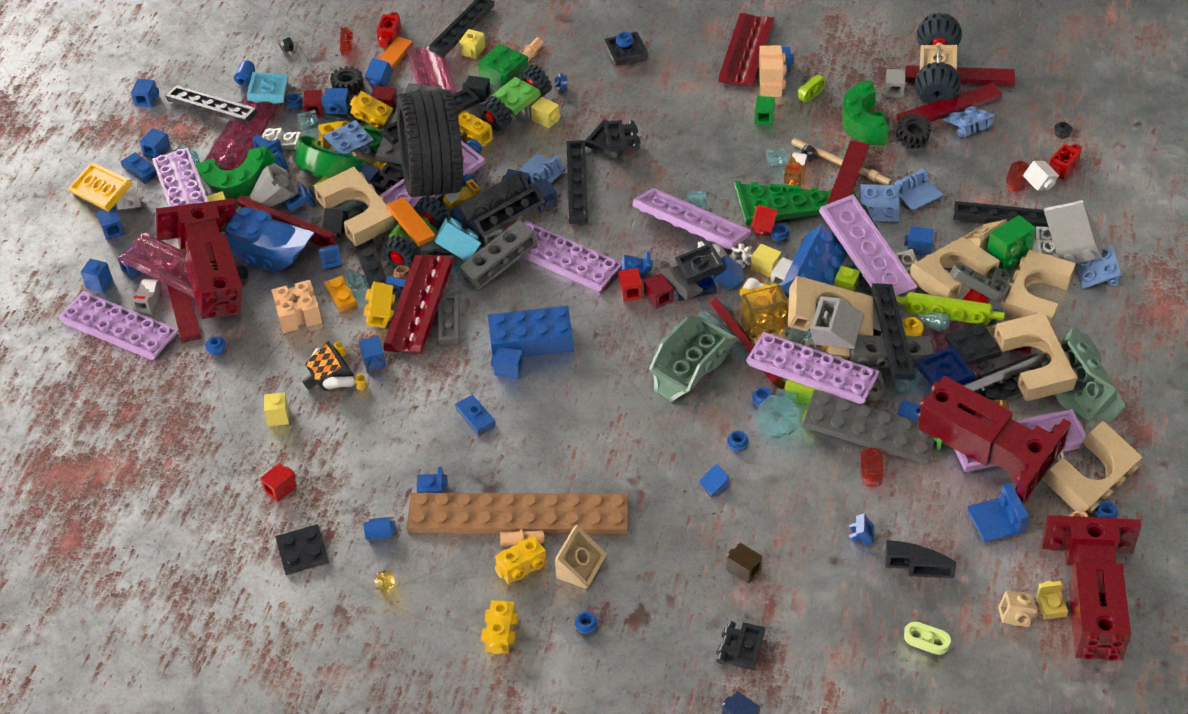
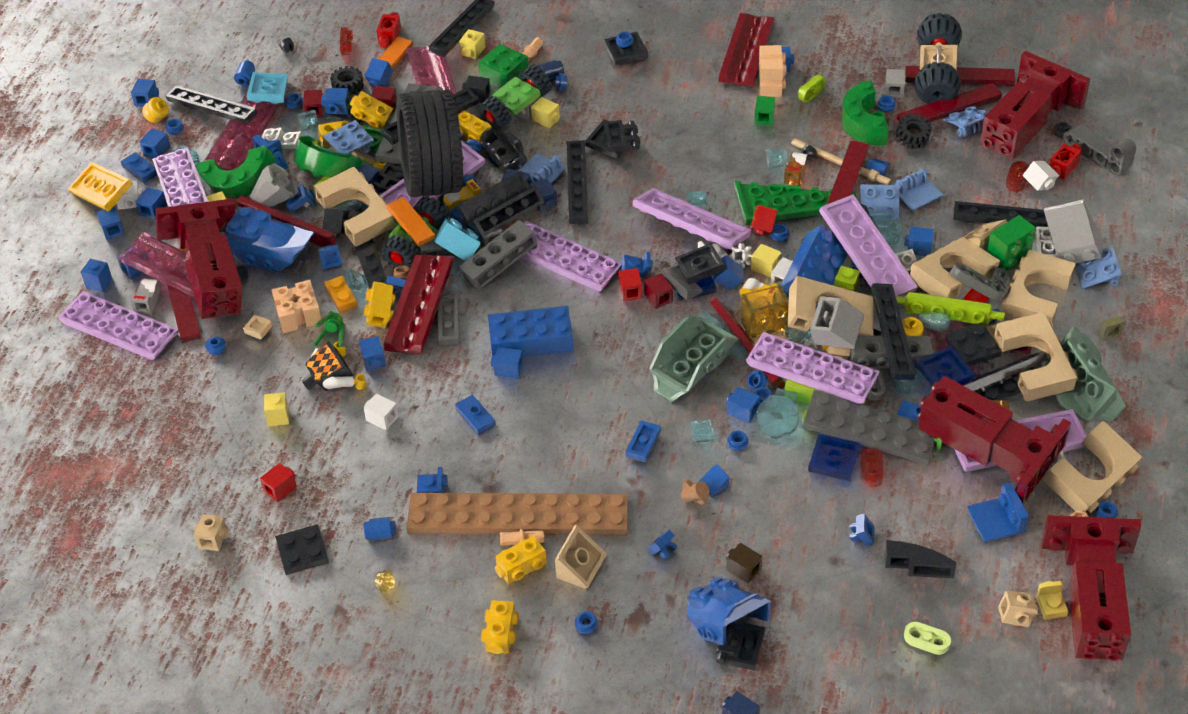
(149, 201): none -> blue brick
(155, 110): none -> yellow piece
(174, 126): none -> blue plate
(210, 532): none -> tan brick
(257, 327): none -> tan plate
(333, 323): none -> green plant
(381, 411): none -> white brick
(494, 142): none -> black piece
(552, 68): none -> dark blue brick
(643, 441): none -> blue plate
(661, 543): none -> blue tile
(695, 492): none -> medium nougat piece
(701, 431): none -> clear light blue plate
(721, 603): none -> blue slope
(742, 404): none -> blue brick
(753, 378): none -> blue plate
(834, 457): none -> clear blue plate
(878, 165): none -> blue slope
(886, 103): none -> blue plate
(892, 227): none -> clear light blue plate
(1026, 106): none -> dark red brick
(1108, 156): none -> dark grey beam
(1111, 328): none -> olive plate

